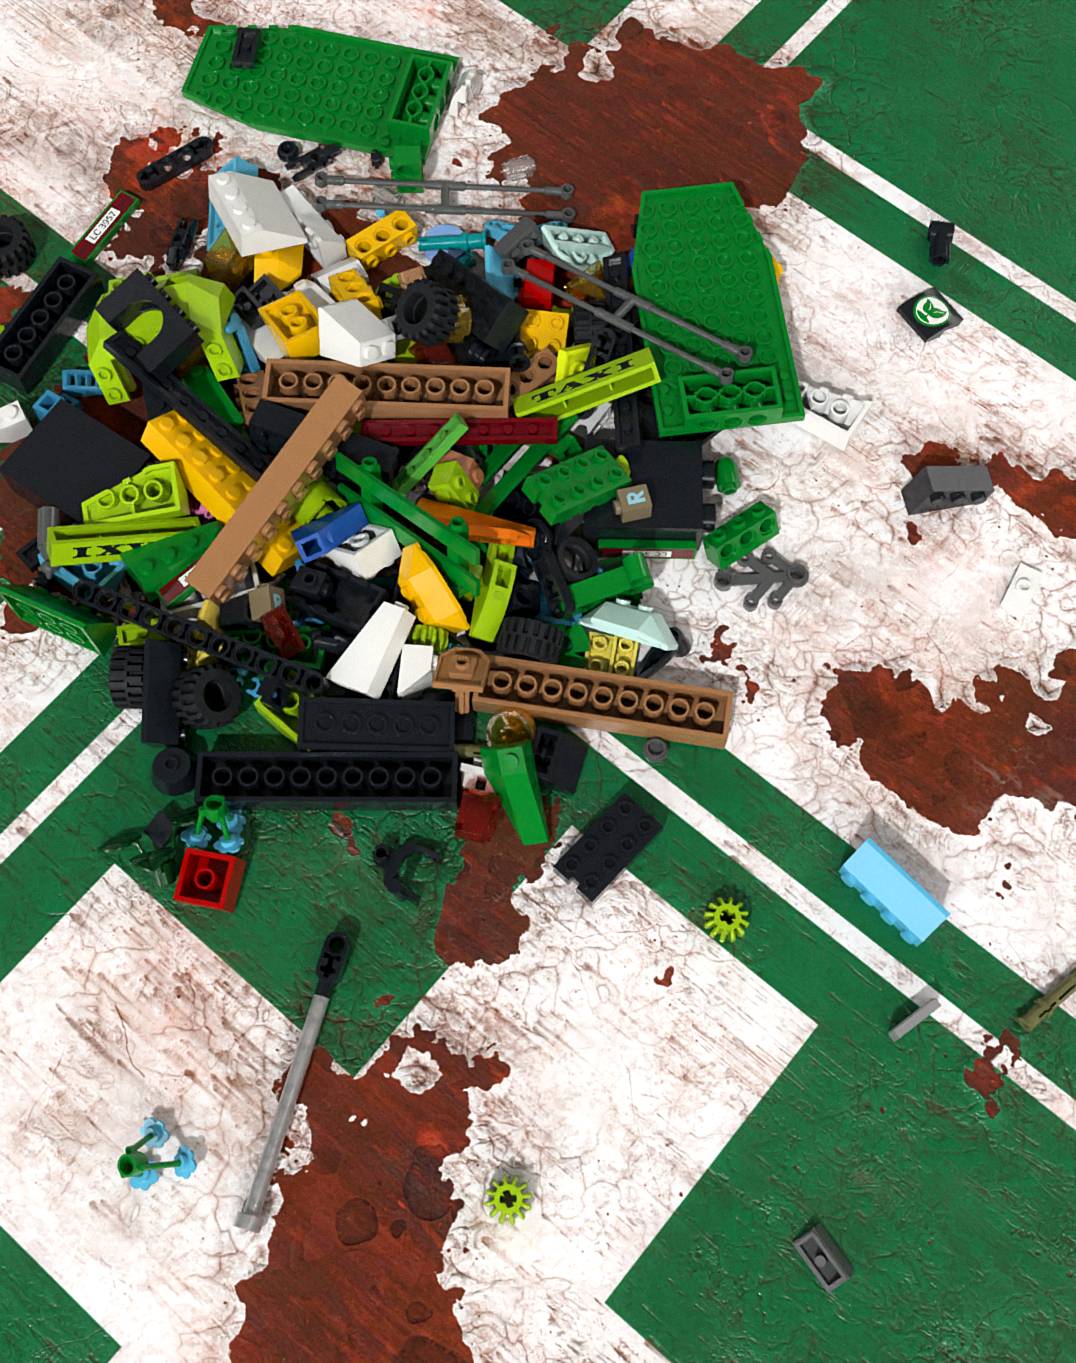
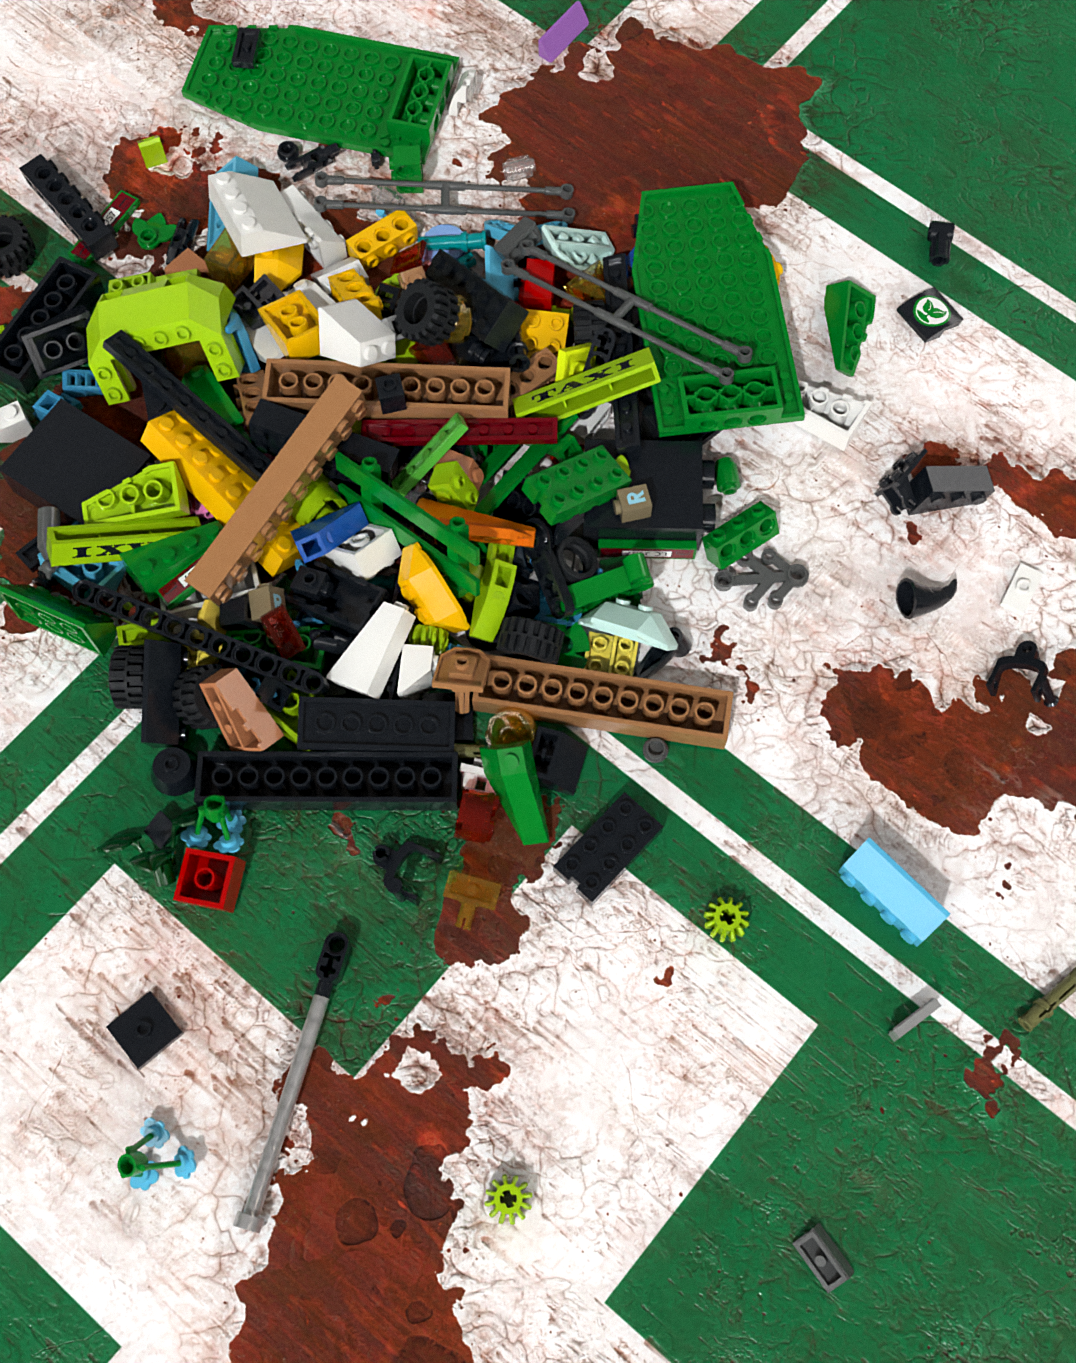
(59, 342): none -> black slope
(69, 206): none -> black brick
(144, 1030): none -> black plate
(152, 151): none -> lime slope
(153, 231): none -> green plate
(173, 160): black beam -> none
(177, 336): black arch -> none
(186, 261): none -> nougat slope
(239, 712): none -> nougat wedge
(390, 393): none -> black brick
(411, 258): none -> clear red slope
(471, 892): none -> clear yellow brick
(563, 32): none -> medium lavender slope
(847, 315): none -> green wedge
(896, 486): none -> black plate
(918, 599): none -> black hat
(1025, 658): none -> black piece

